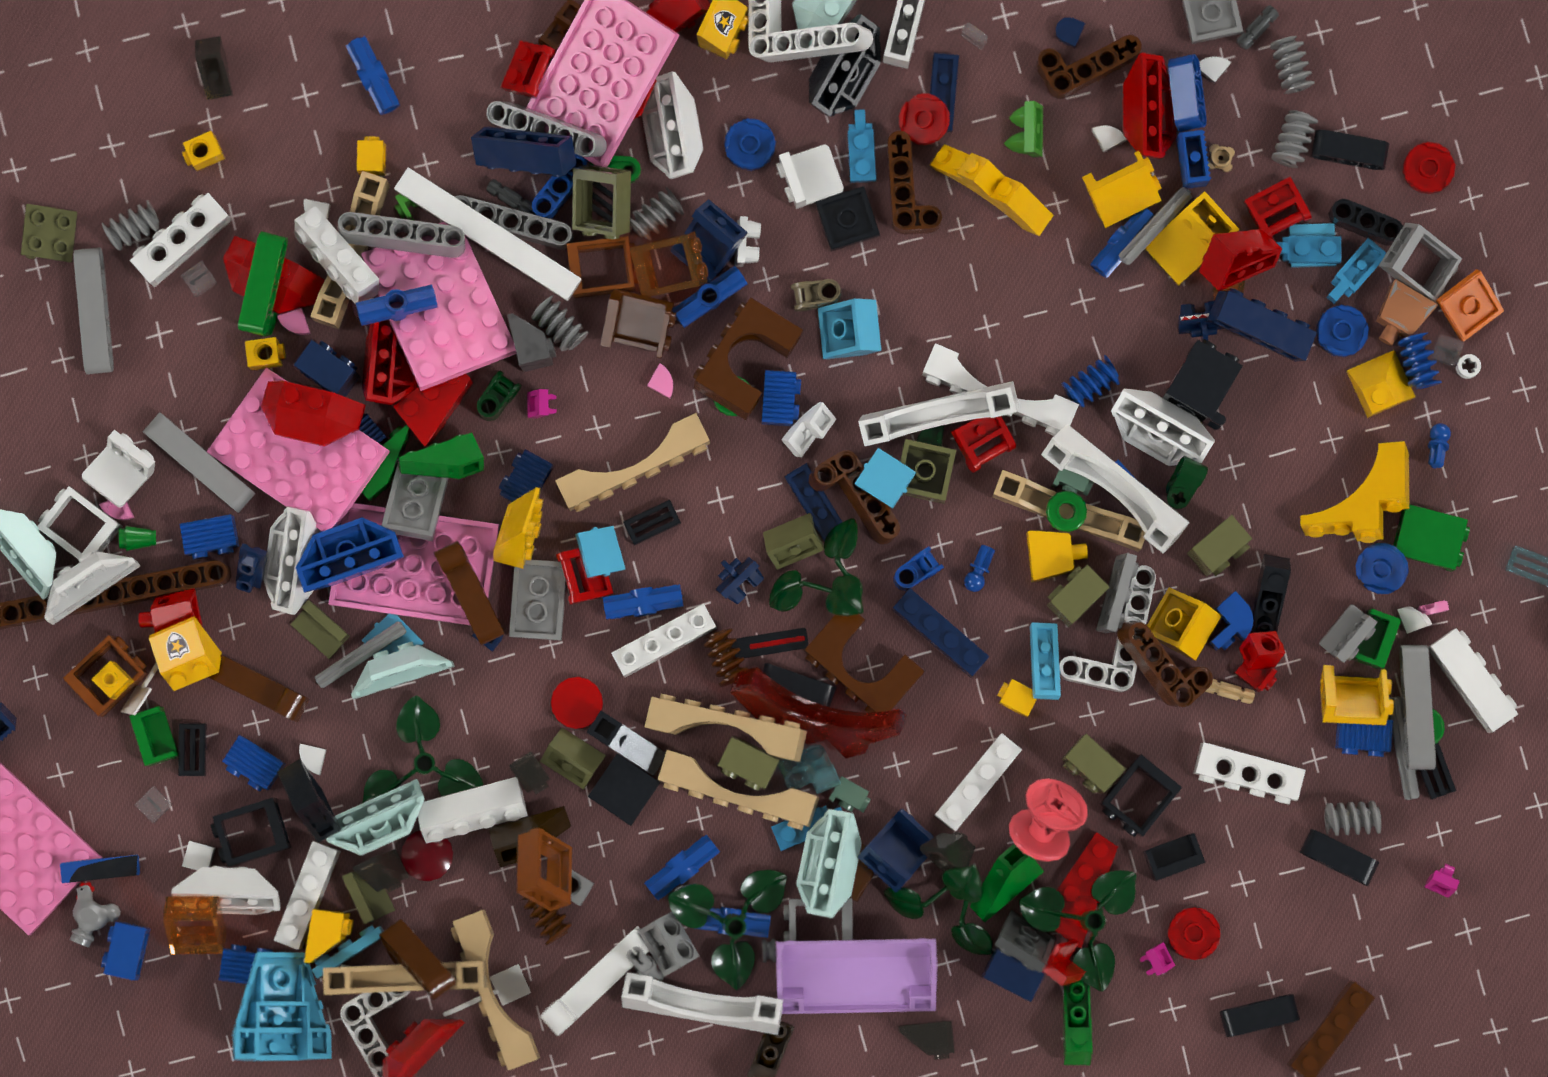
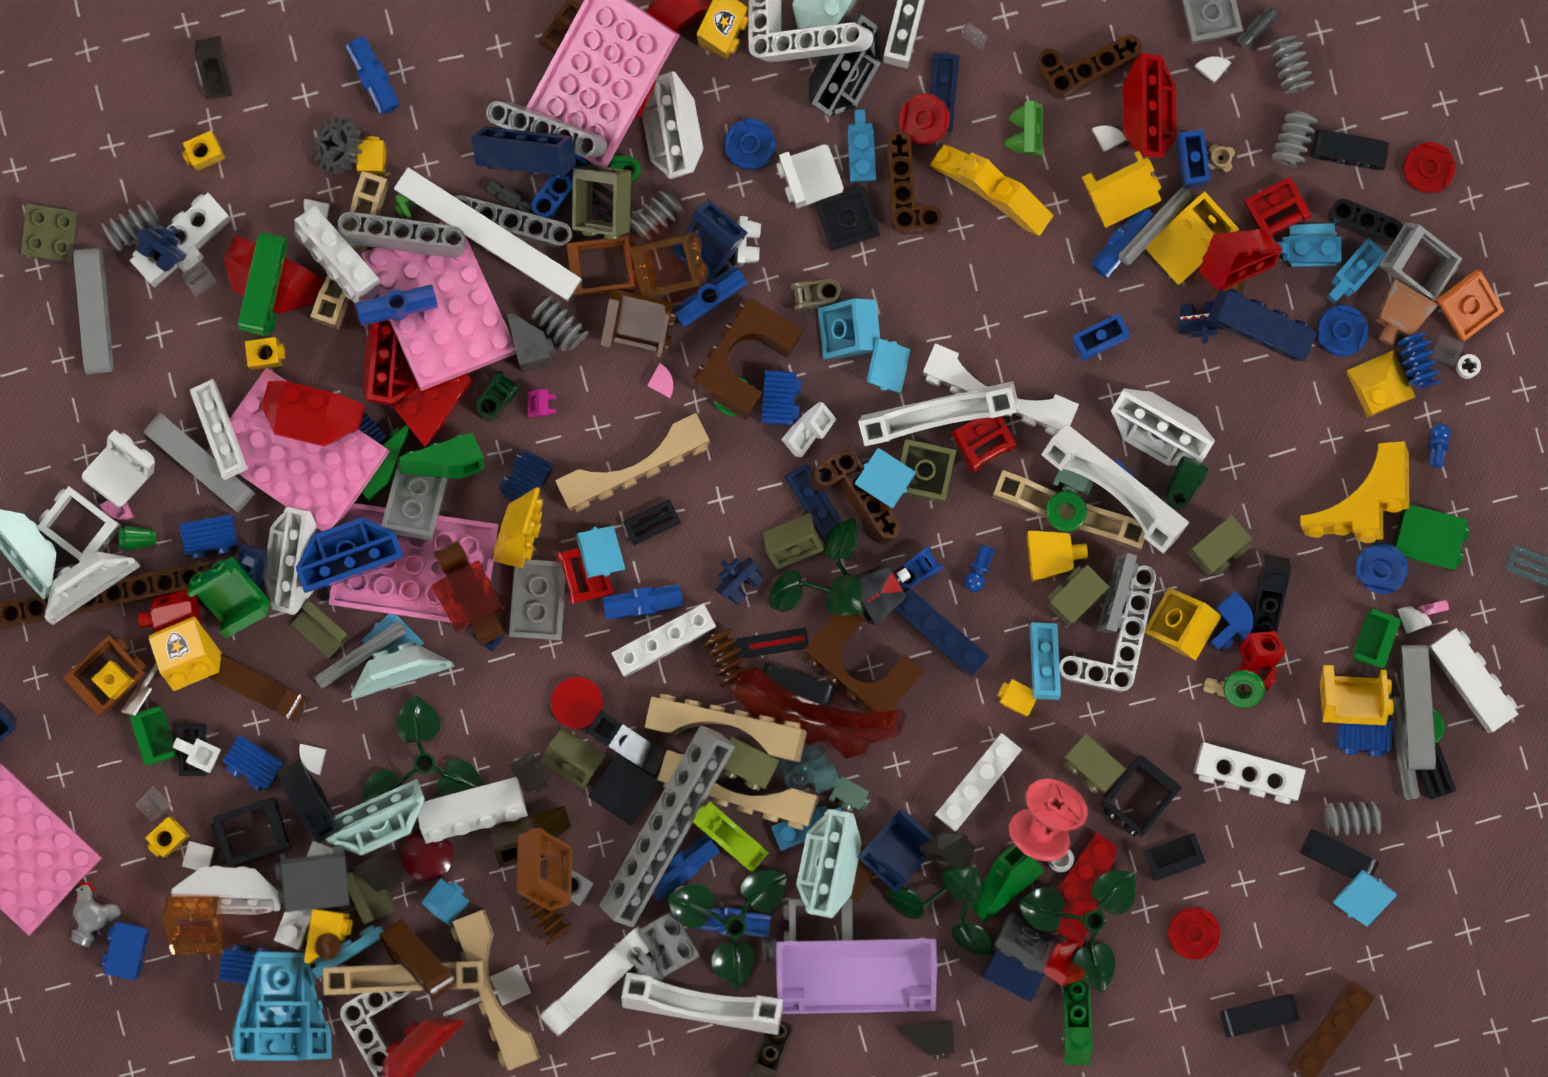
(99, 868): black sticker -> none
(164, 242): none -> dark blue hips
(177, 832): none -> yellow brick
(193, 257): none -> white tile
(200, 754): none -> white plate
(218, 429): none -> white tile
(230, 596): none -> green panel
(295, 322): bright pink tile -> none
(313, 881): none -> dark grey panel
(326, 370): dark blue brick -> none
(328, 946): none -> reddish brown tile
(333, 157): none -> dark grey gear
(446, 901): none -> dark azure brick
(468, 596): none -> clear red brick
(527, 69): red plate -> none
(666, 826): none -> light grey brick
(730, 836): none -> lime arch
(881, 591): none -> black torso
(888, 365): none -> medium azure piece
(932, 436): dark green tile -> none
(1064, 863): none -> white plate
(1069, 30): dark blue tile -> none
(1092, 382): blue piece -> none
(1100, 337): none -> blue brick
(1159, 959): dark pink tile -> none
(1160, 660): reddish brown beam -> none
(1187, 93): beam -> none
(1204, 383): black container -> none
(1239, 699): none -> green piece
(1348, 633): light grey bracket -> none
(1364, 898): none -> medium azure piece
(1442, 881): dark pink tile -> none

